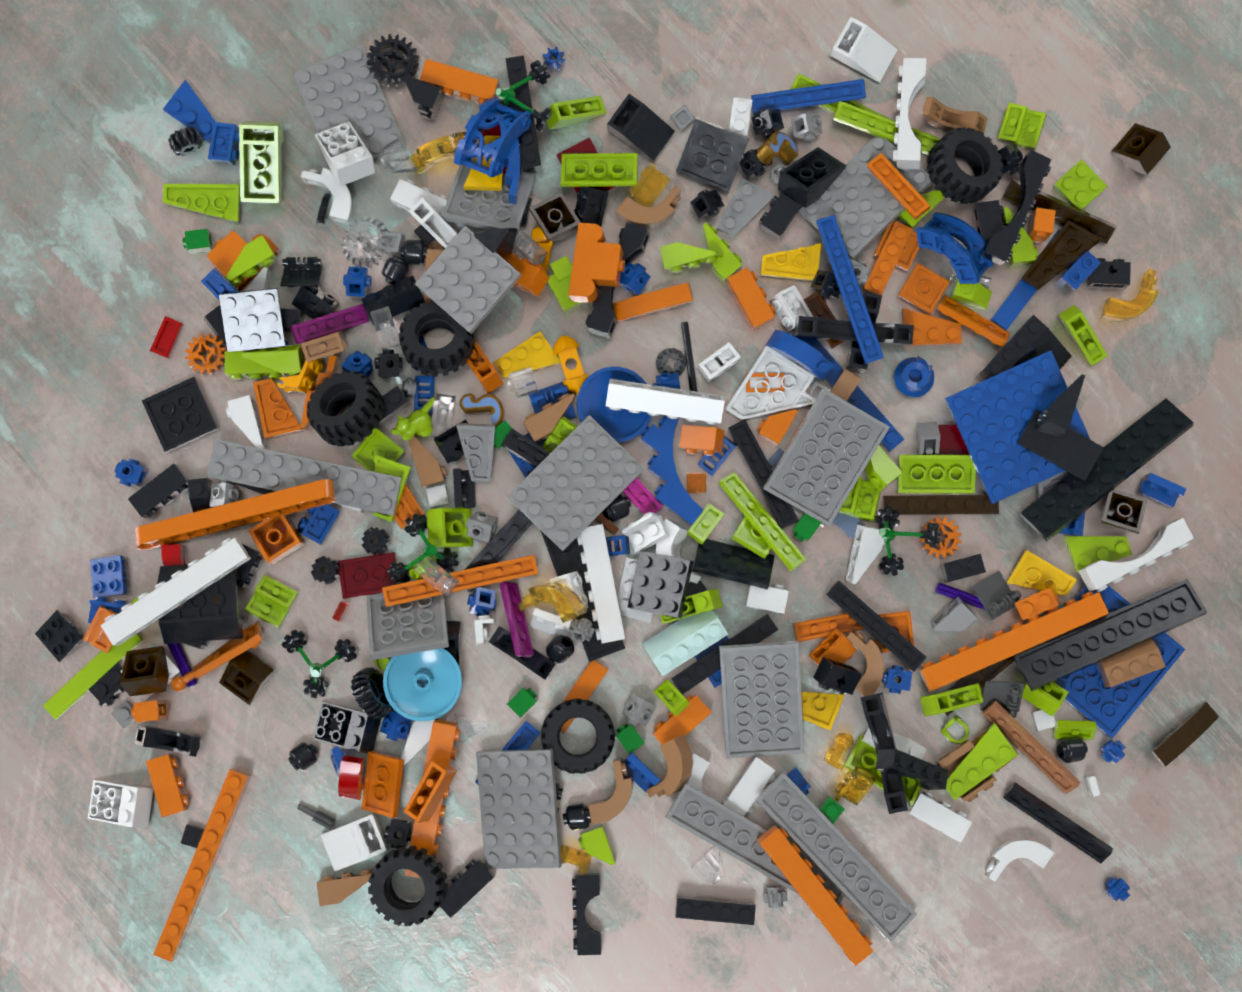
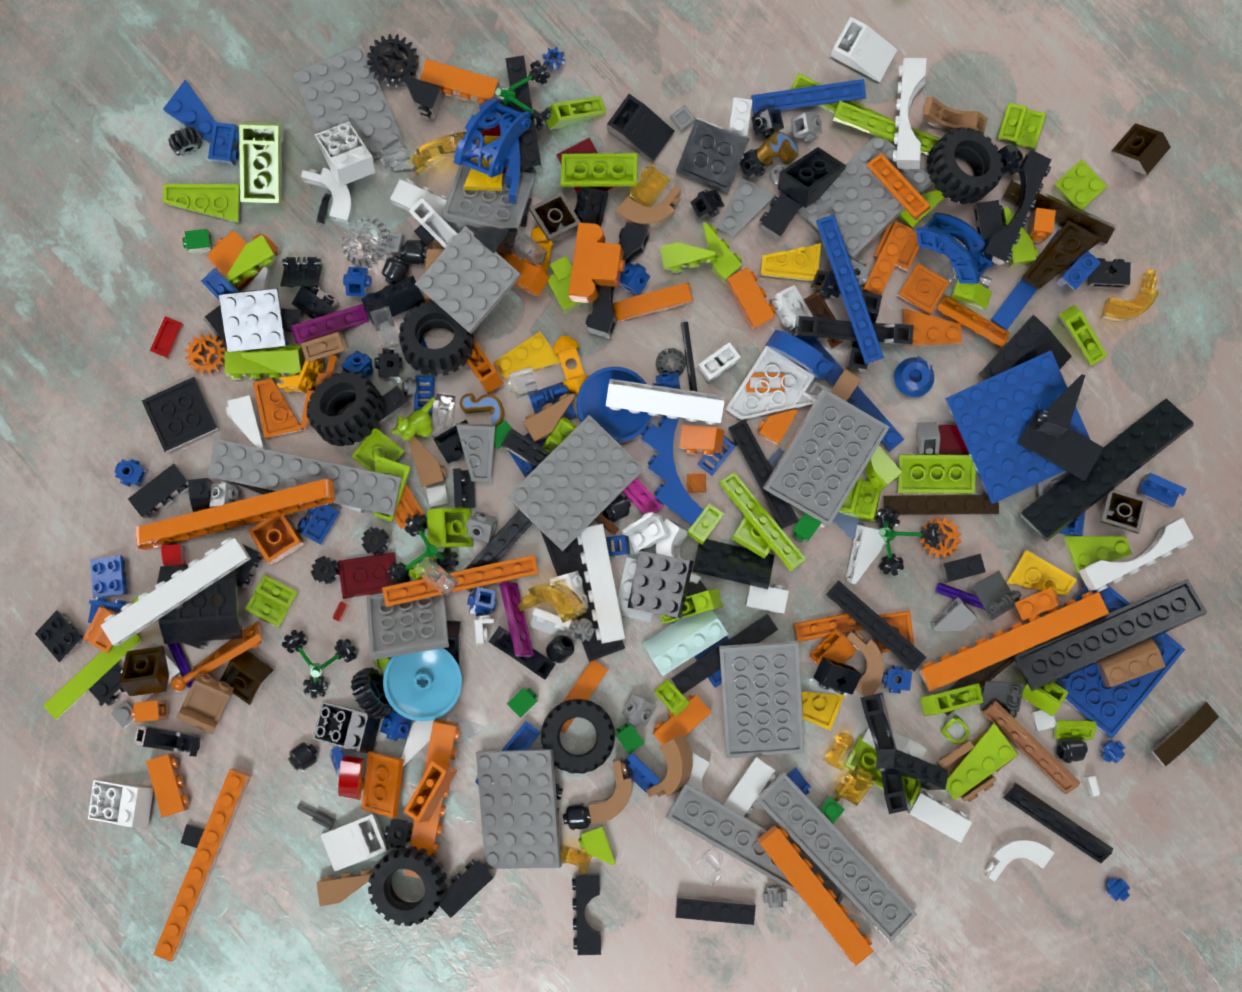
(205, 702): none -> medium nougat panel

